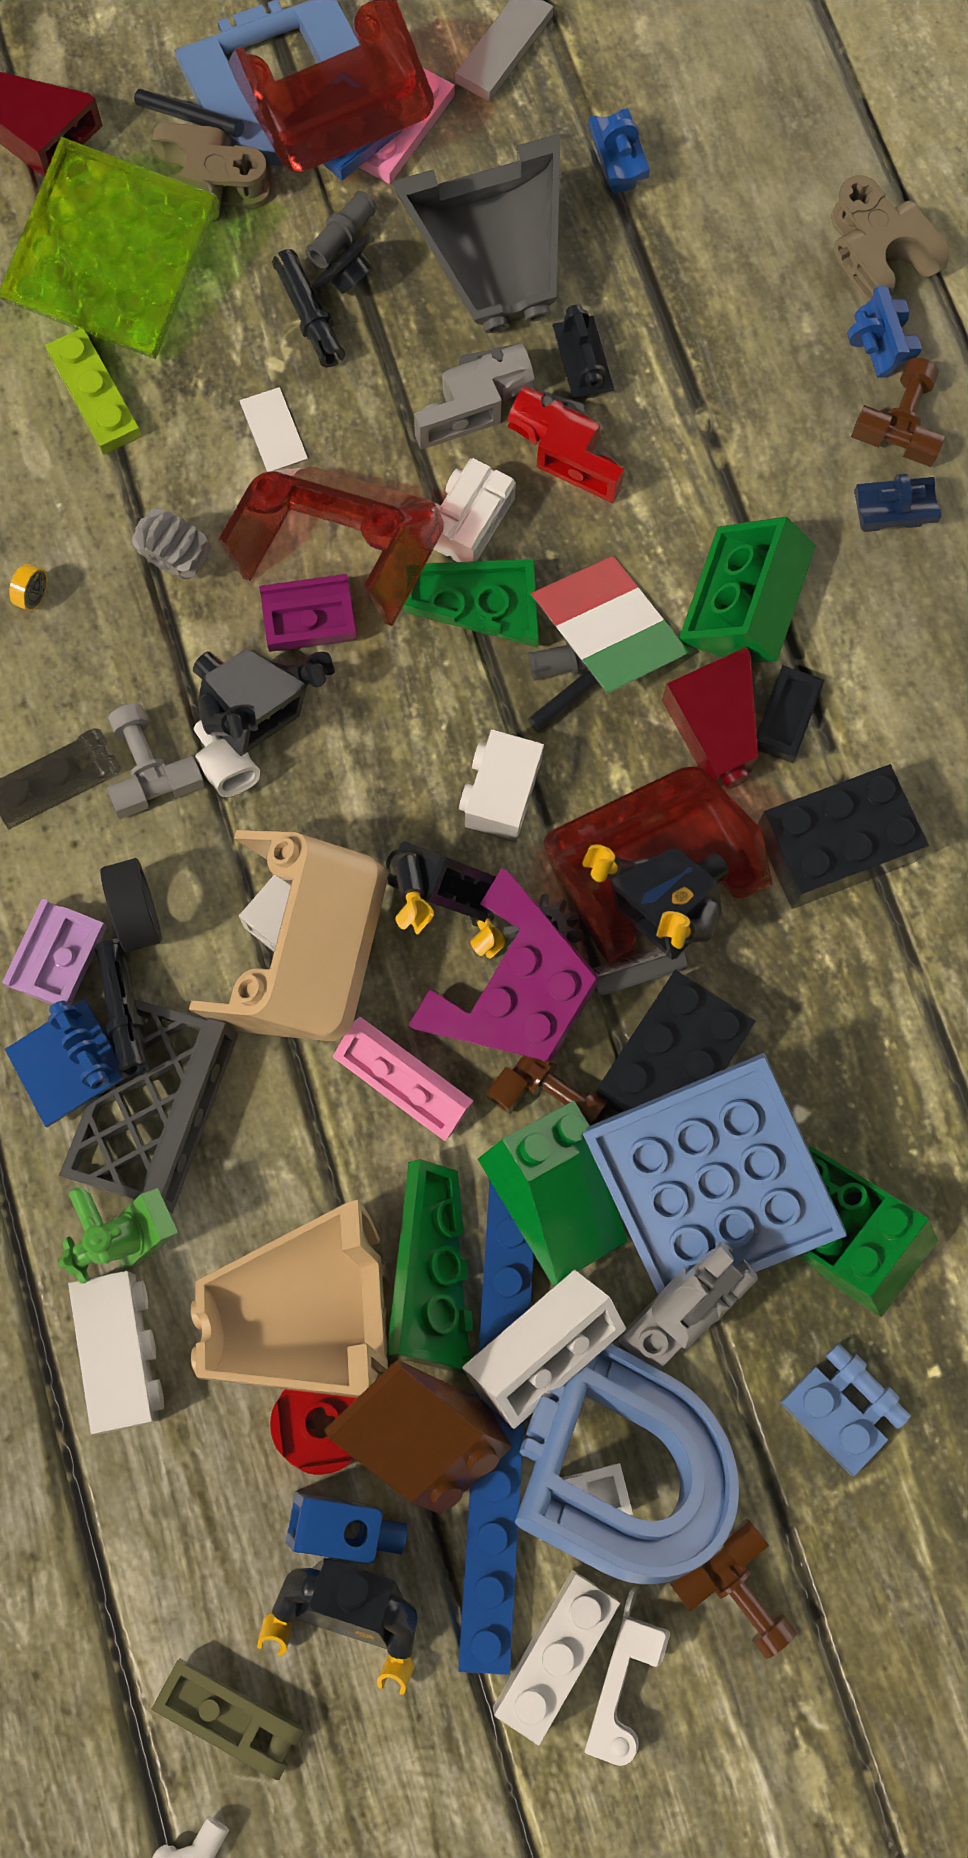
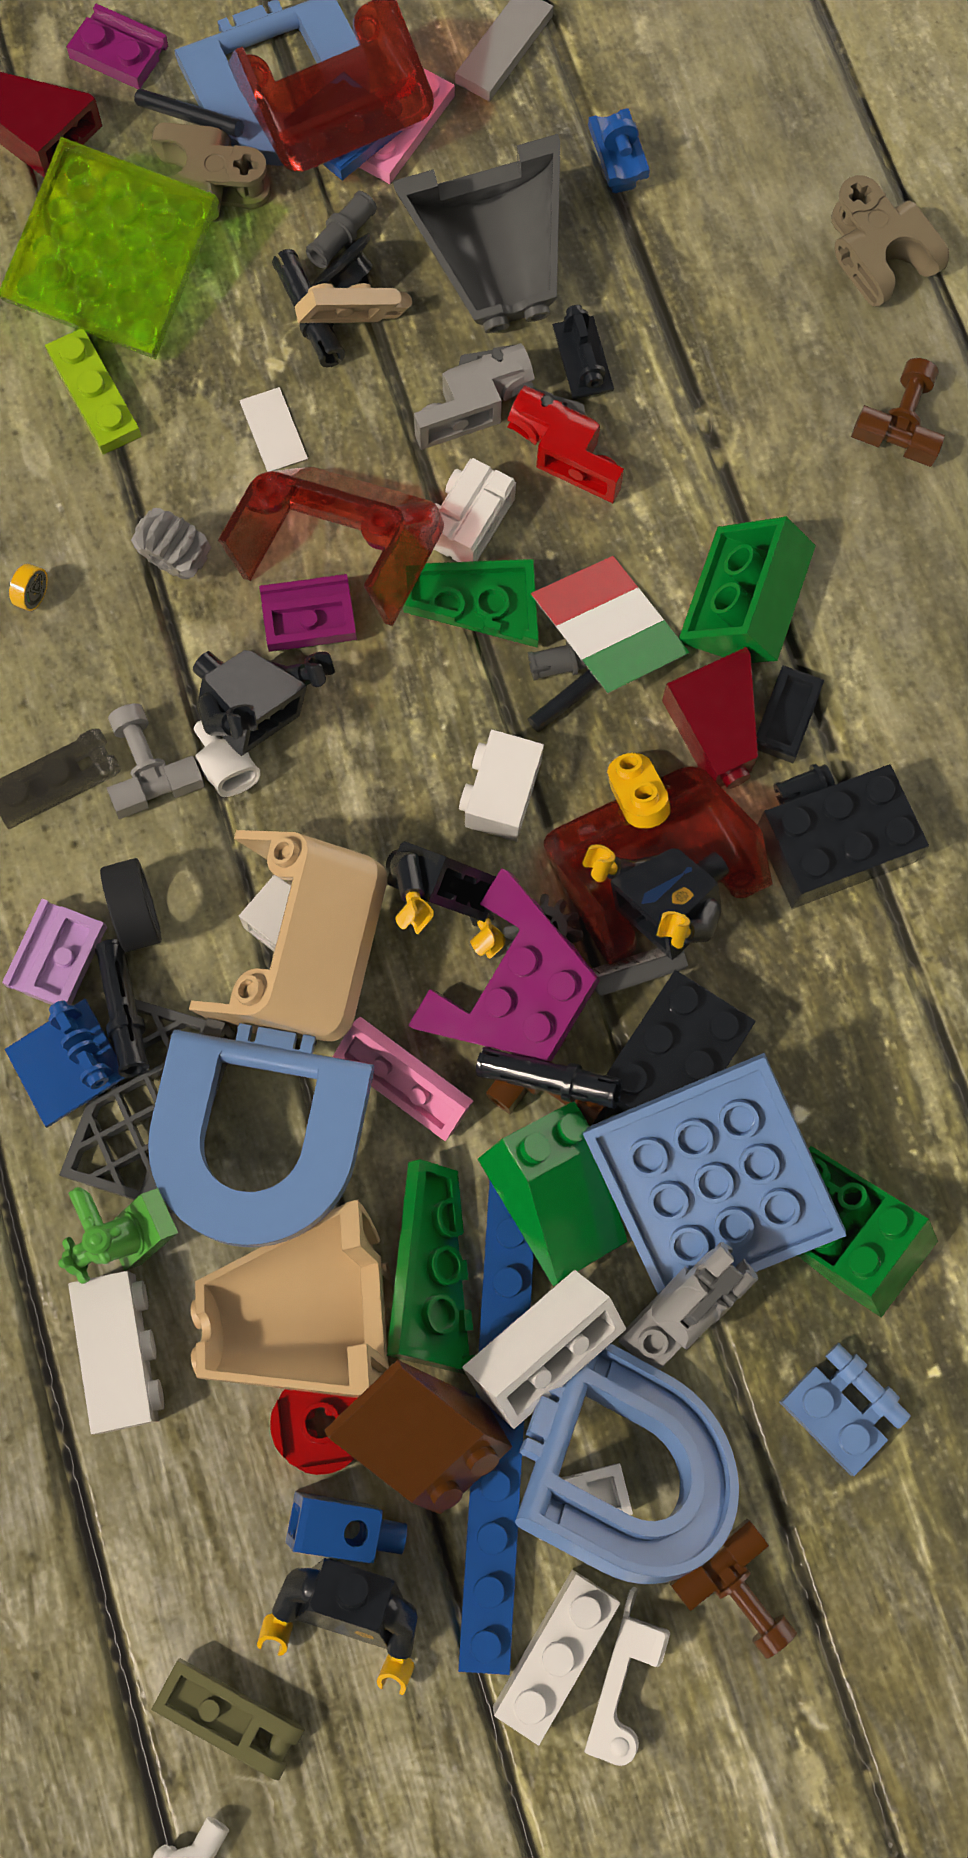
(117, 46): none -> magenta plate
(182, 1122): none -> medium blue piece
(351, 304): none -> tan hinge
(567, 1081): none -> black pin
(638, 790): none -> yellow plate
(803, 784): none -> black pin
(881, 333): blue hips -> none
(897, 503): dark blue hips -> none

